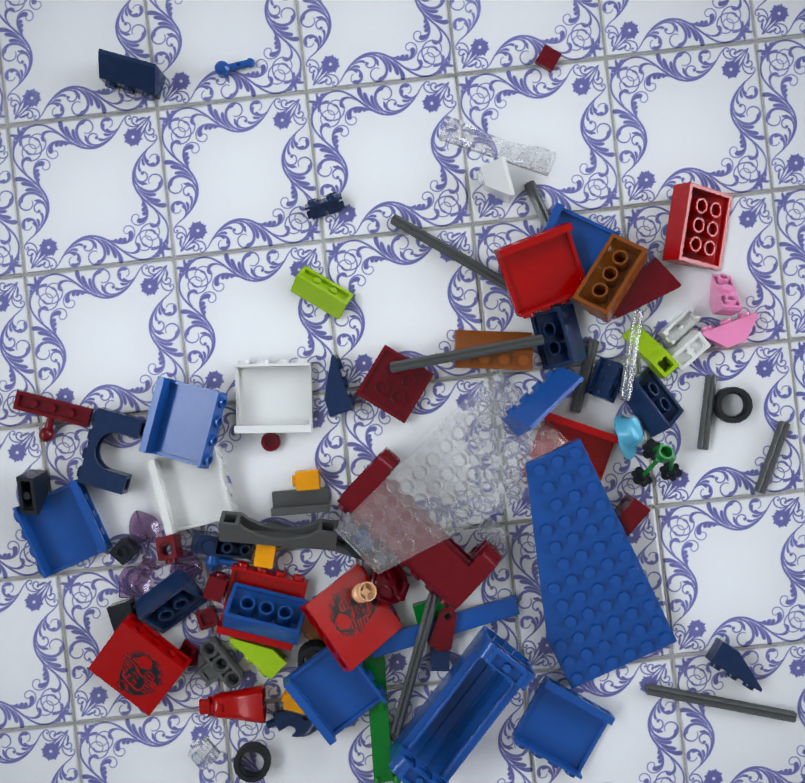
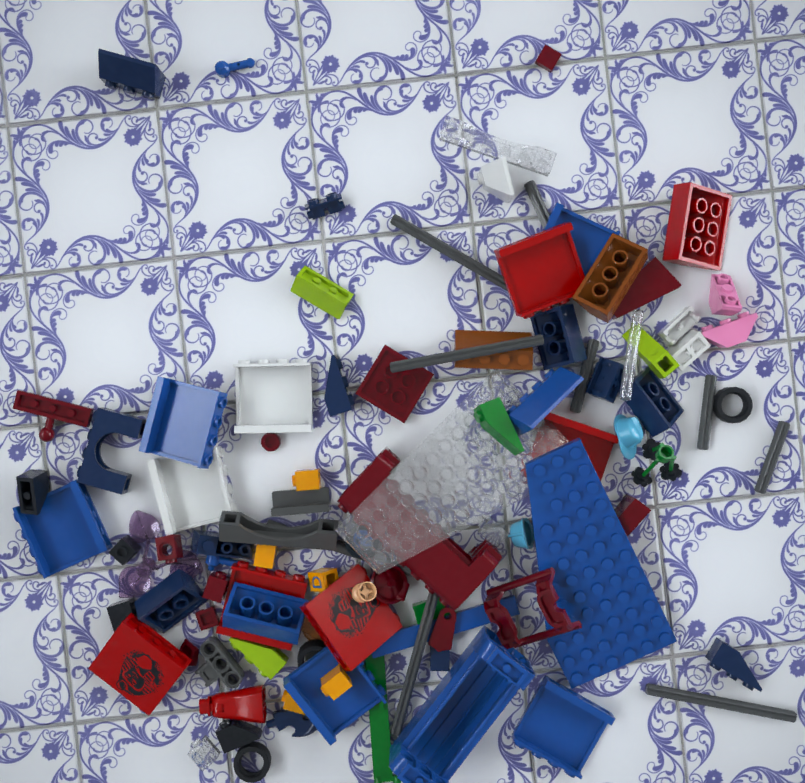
(236, 734): none -> black slope
(322, 578): none -> light orange brick
(335, 682): none -> light orange brick
(497, 423): none -> green slope
(522, 534): none -> medium azure piece
(547, 602): none -> dark red piece

